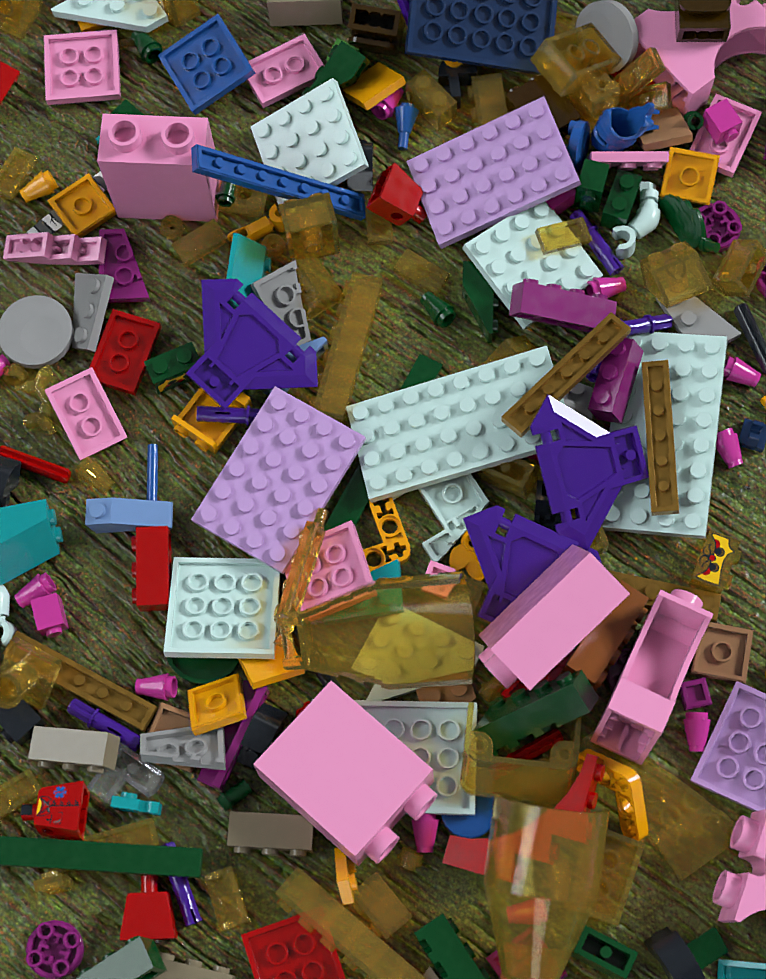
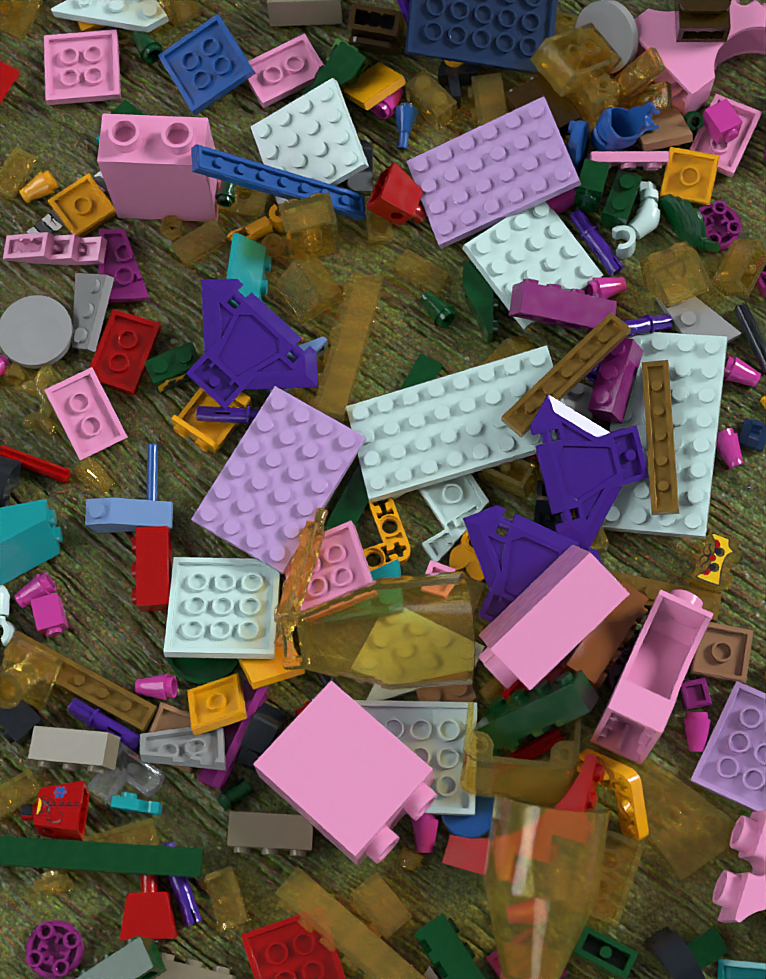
(282, 295): light grey wing -> none
(345, 876): light orange plate -> none
(563, 235): clear yellow tile -> none

